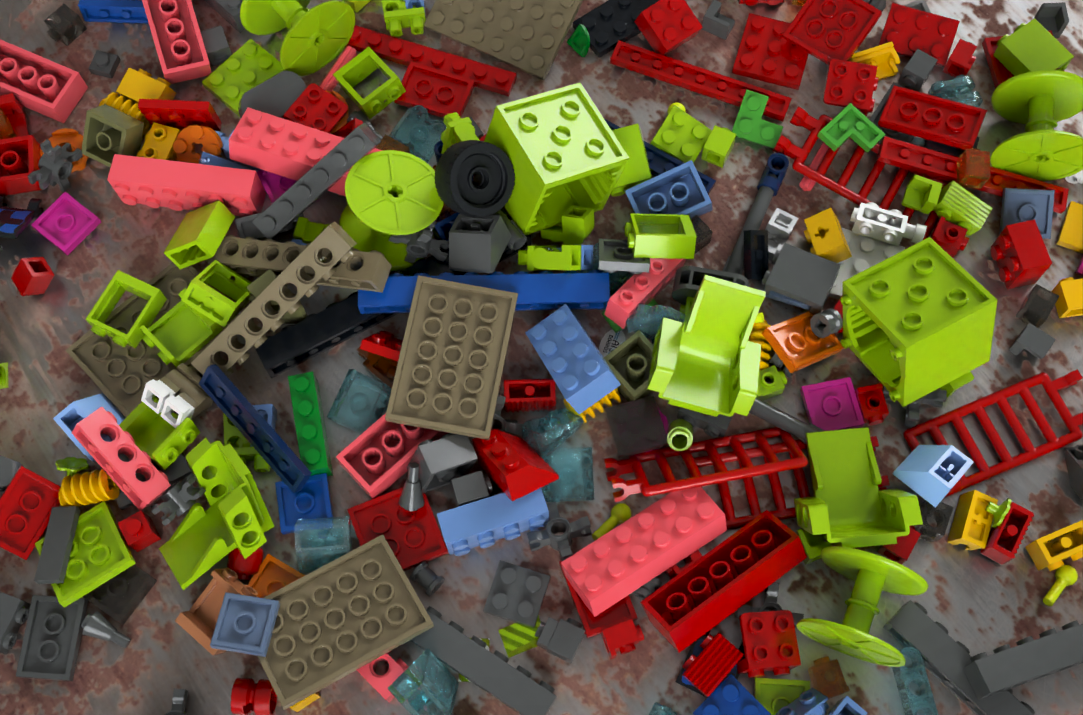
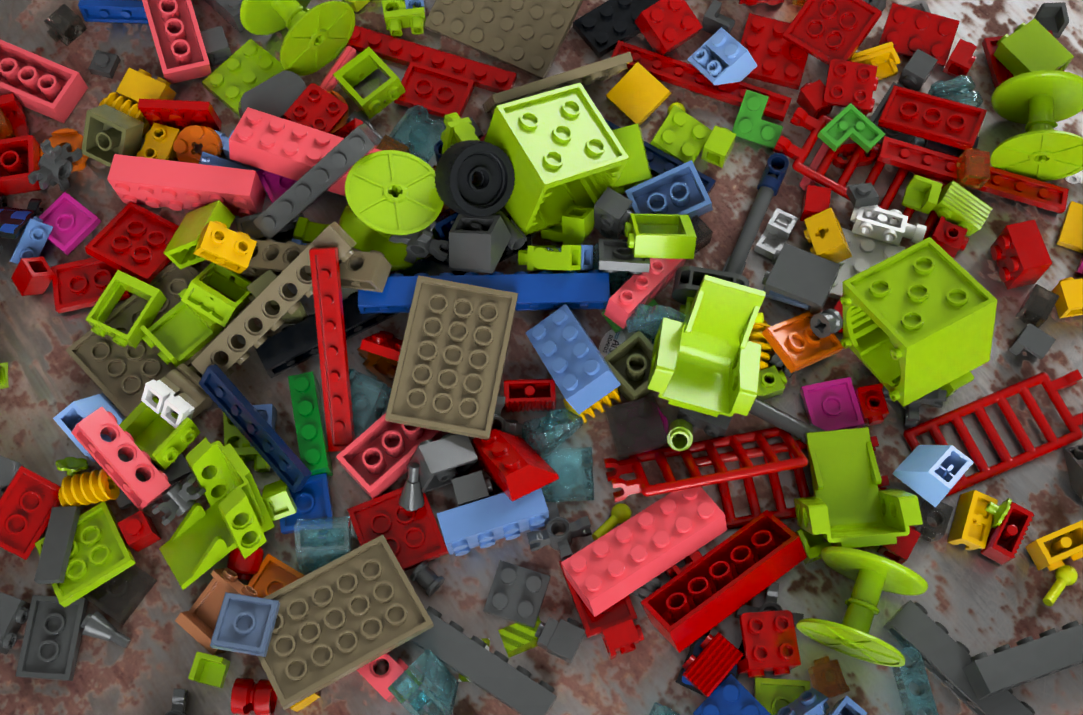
(32, 240): none -> medium blue hinge
(81, 284): none -> red plate
(134, 242): none -> red plate
(209, 669): none -> lime panel
(225, 247): none -> yellow brick
(278, 500): none -> lime panel
(332, 347): none -> red plate
(580, 40): green tile -> none
(585, 75): none -> dark tan plate
(612, 213): none -> dark grey brick
(638, 94): none -> yellow tile
(723, 59): none -> light blue slope
(755, 254): black plate -> none
(811, 99): none -> red brick
(815, 201): none -> red brick
(847, 151): none -> red beam
(862, 195): none -> dark grey plate
(1027, 205): sand blue tile -> none

